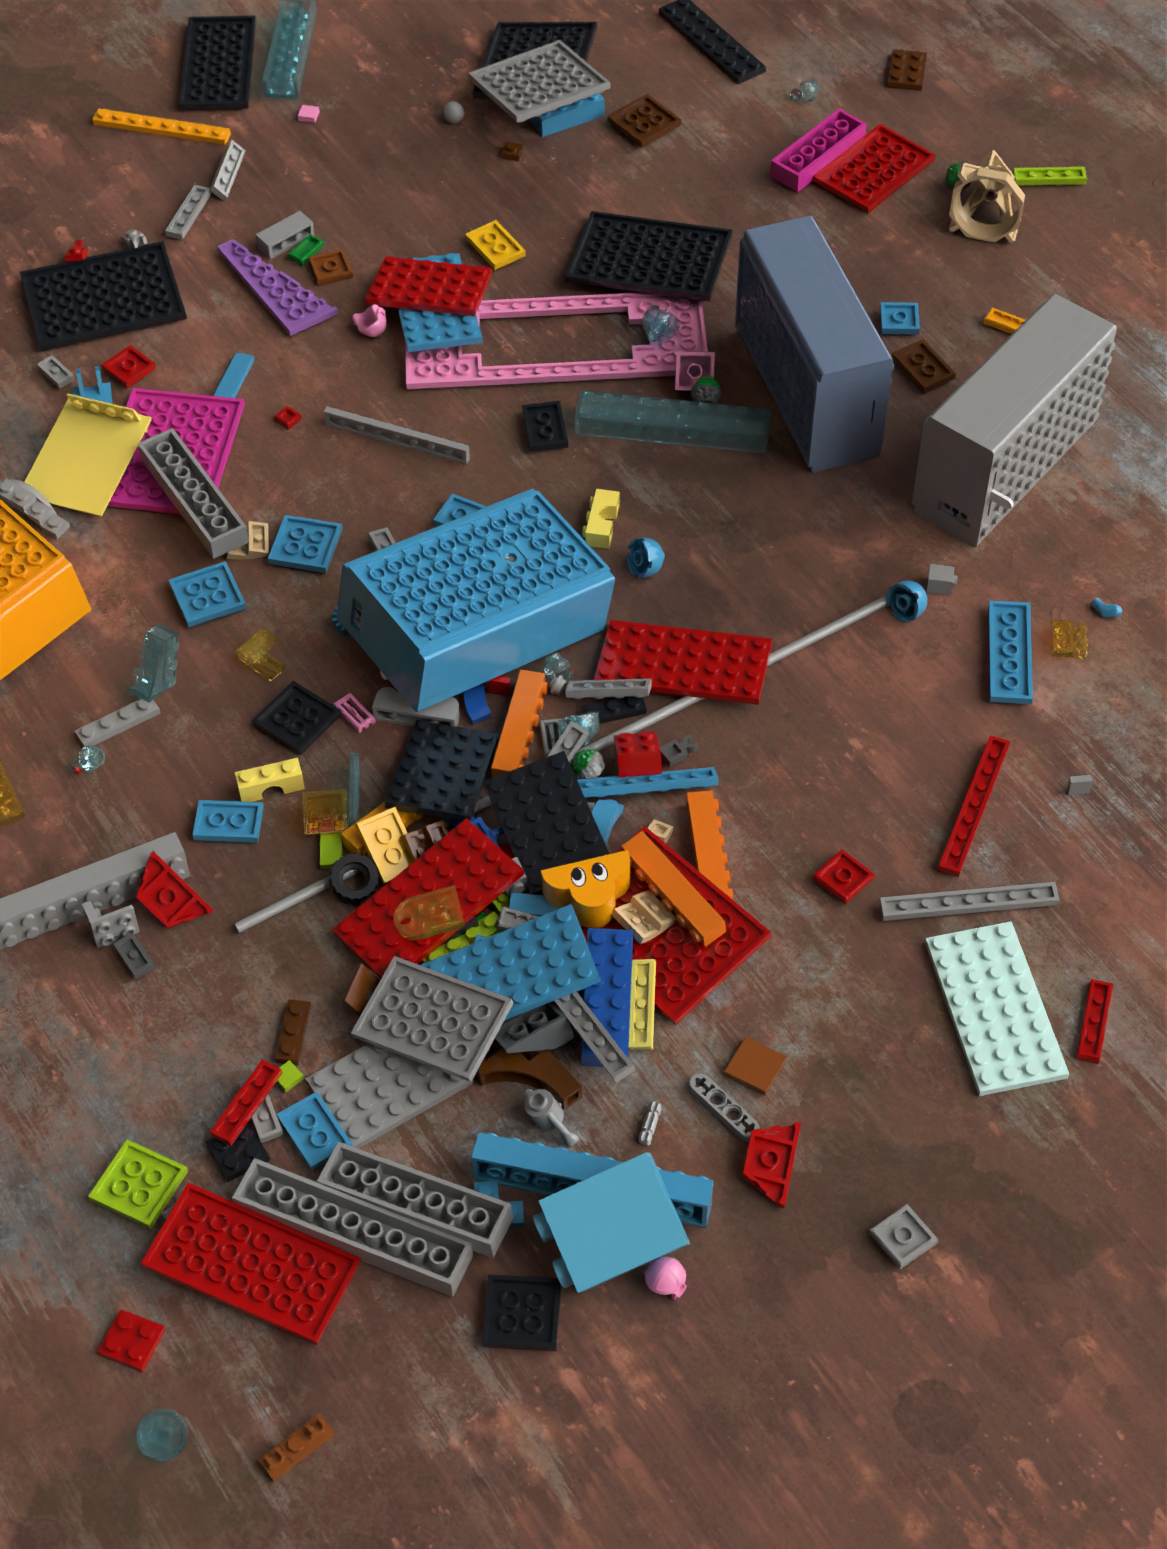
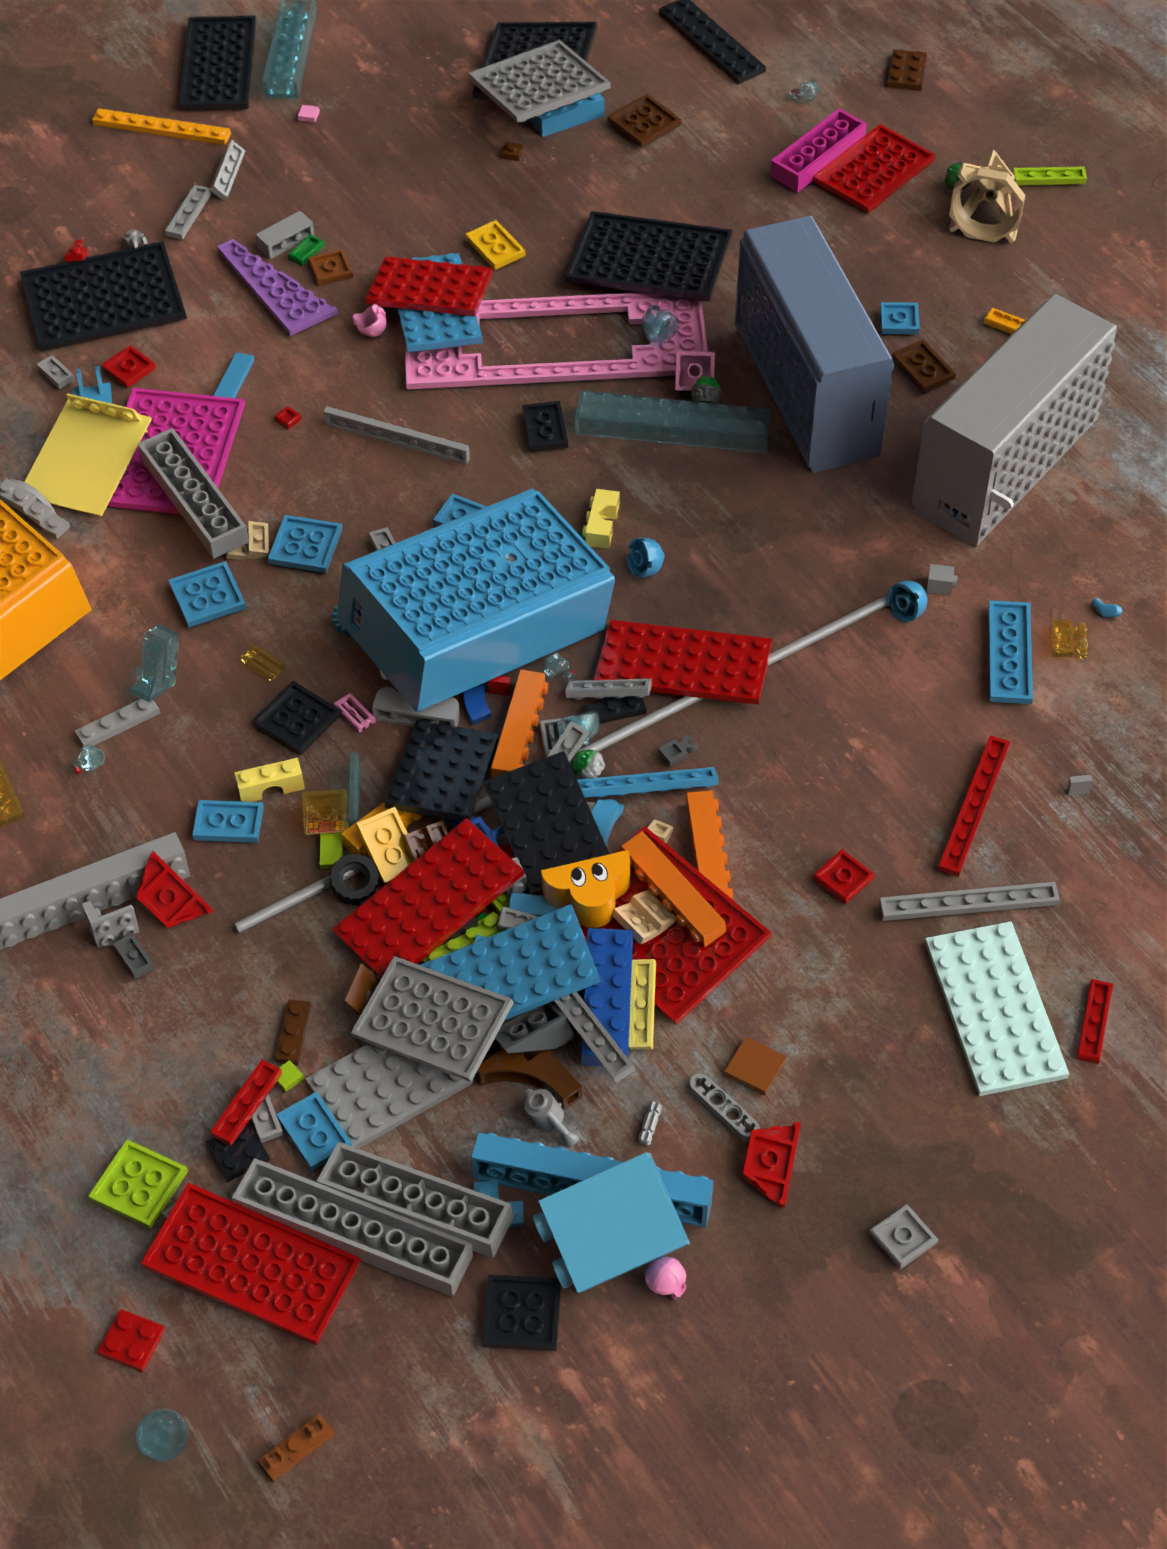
(253, 645): clear yellow tile -> none
(430, 914): clear yellow plate -> none
(453, 112): light grey piece -> none
(557, 685): light grey plate -> none
(637, 754): red brick -> none

